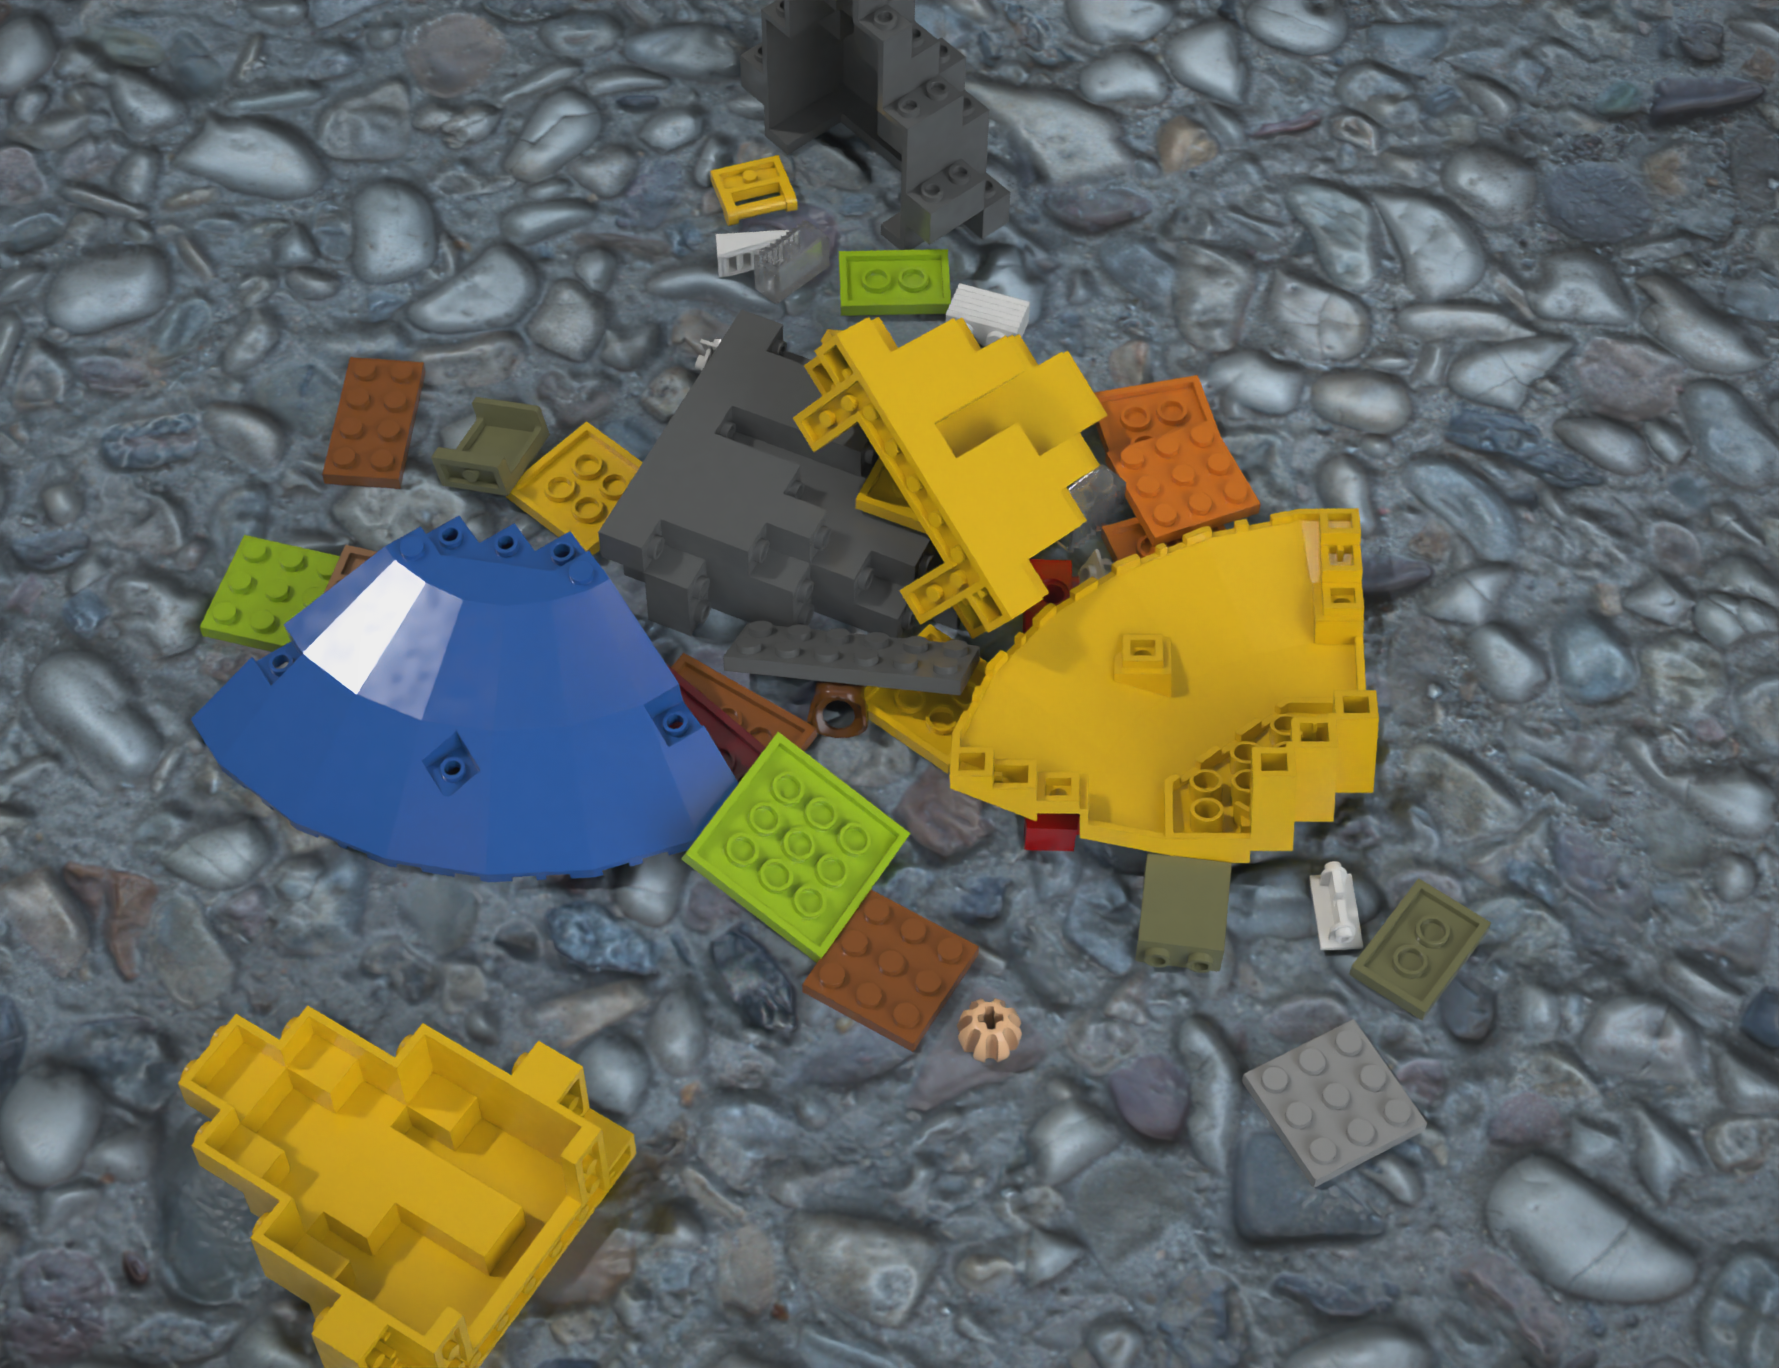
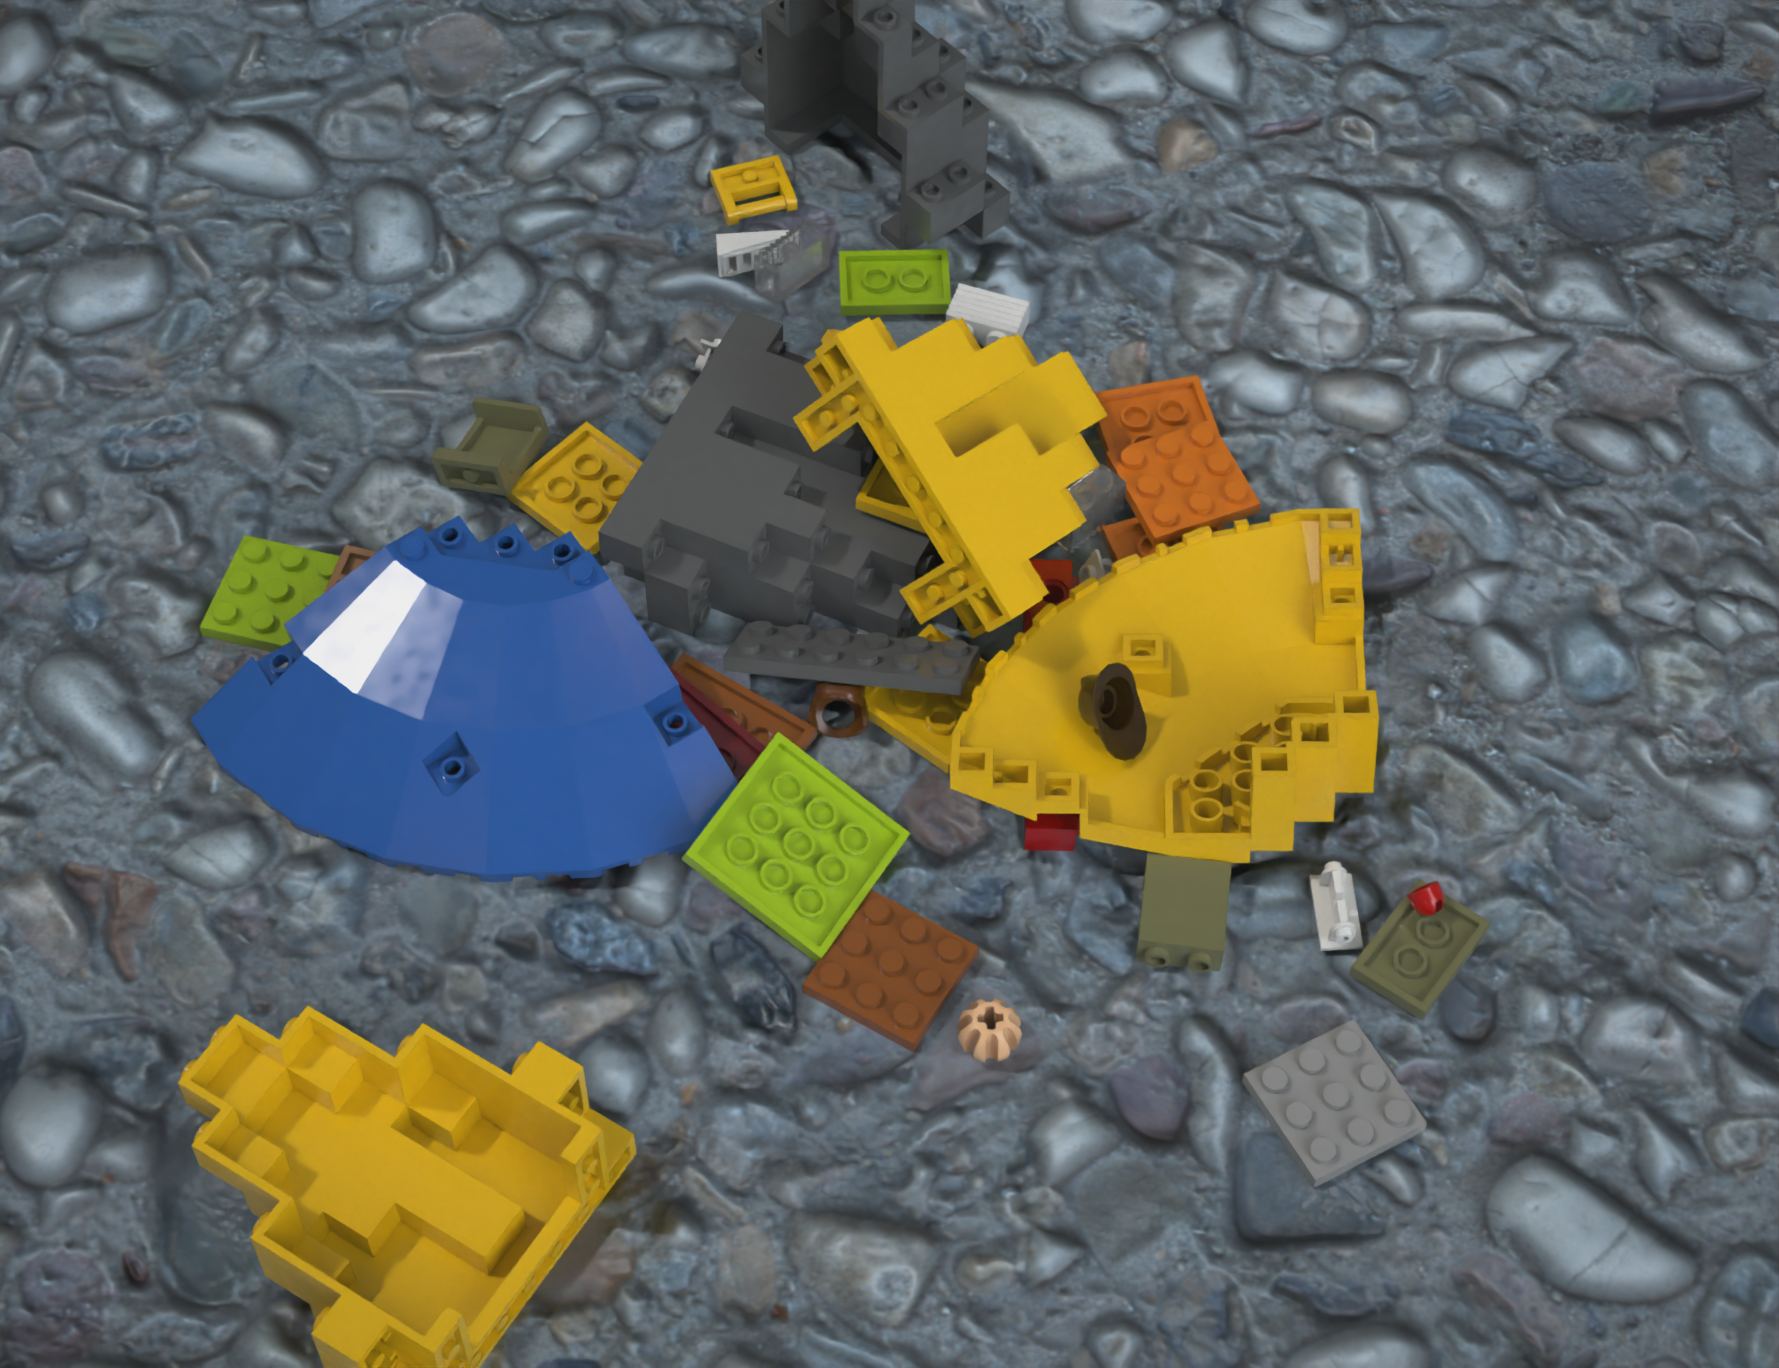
(374, 423): dark orange plate -> none
(1114, 708): none -> dark brown piece
(1427, 899): none -> red hinge

